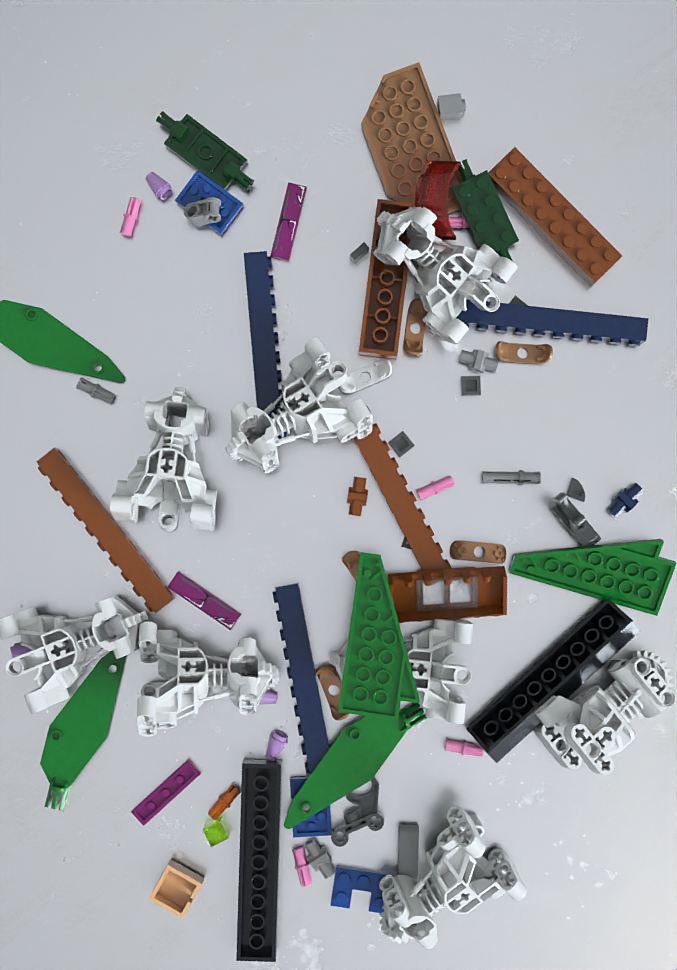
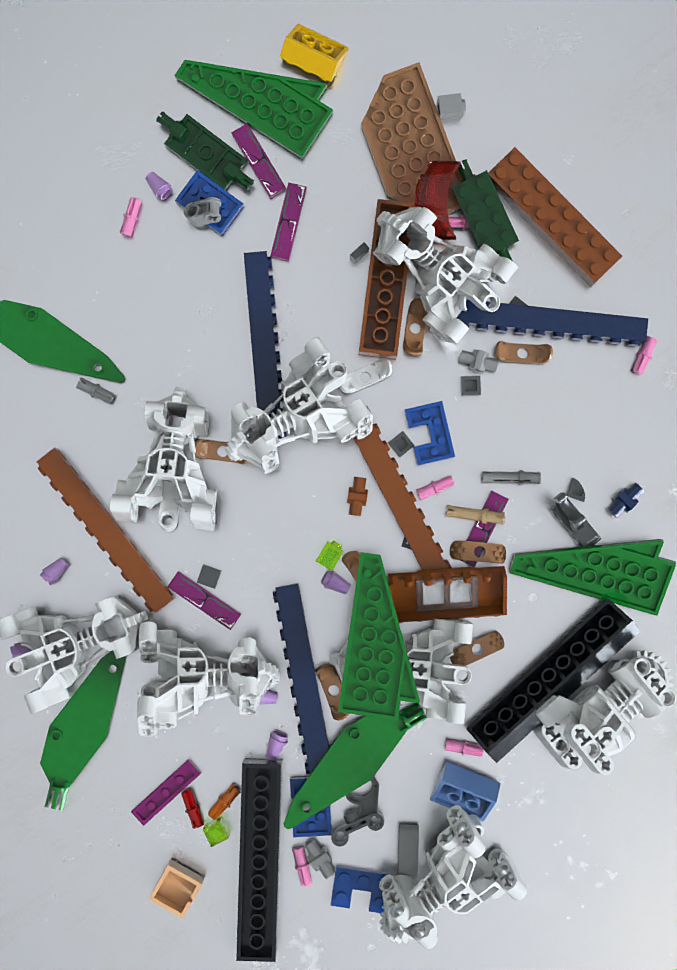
(54, 571): none -> lavender cone
(192, 808): none -> red axle
(208, 450): none -> medium nougat piece
(209, 576): none -> dark grey tile
(258, 160): none -> magenta tile
(272, 104): none -> green wing
(313, 52): none -> yellow slope
(330, 555): none -> clear neon green brick
(334, 582): none -> lavender cone
(434, 416): none -> blue plate
(466, 789): none -> medium blue slope
(476, 514): none -> tan pin
(482, 532): none -> magenta tile
(491, 643): none -> medium nougat piece
(644, 355): none -> bright pink axle

